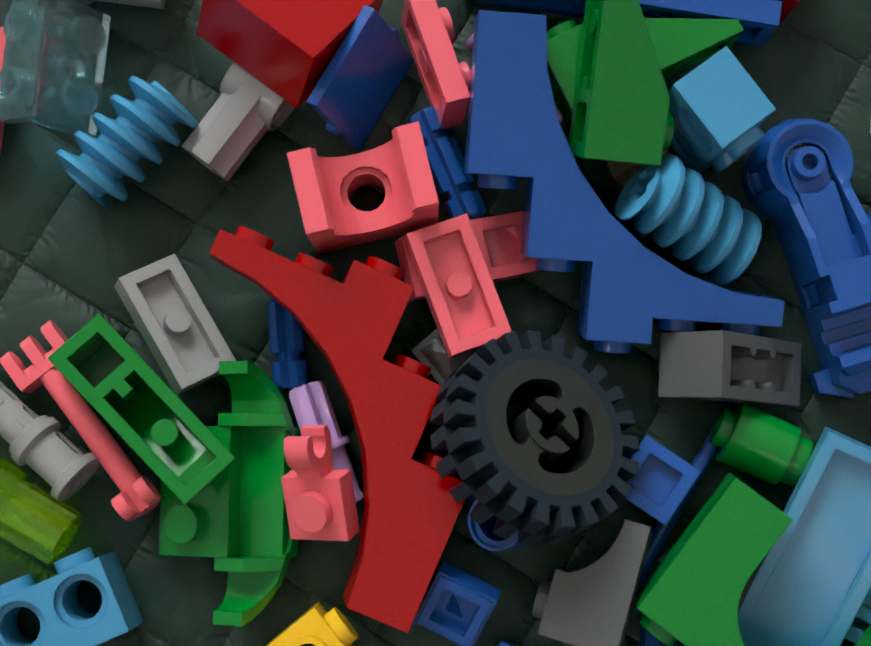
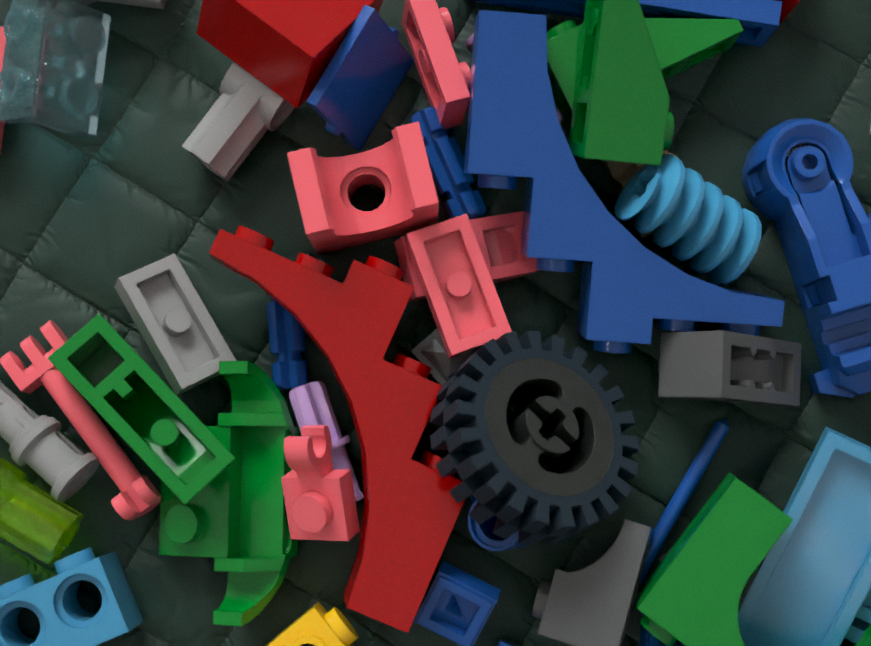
(126, 140): dark azure piece -> none
(660, 480): blue plate -> none
(717, 113): dark azure brick -> none
(761, 445): green brick -> none

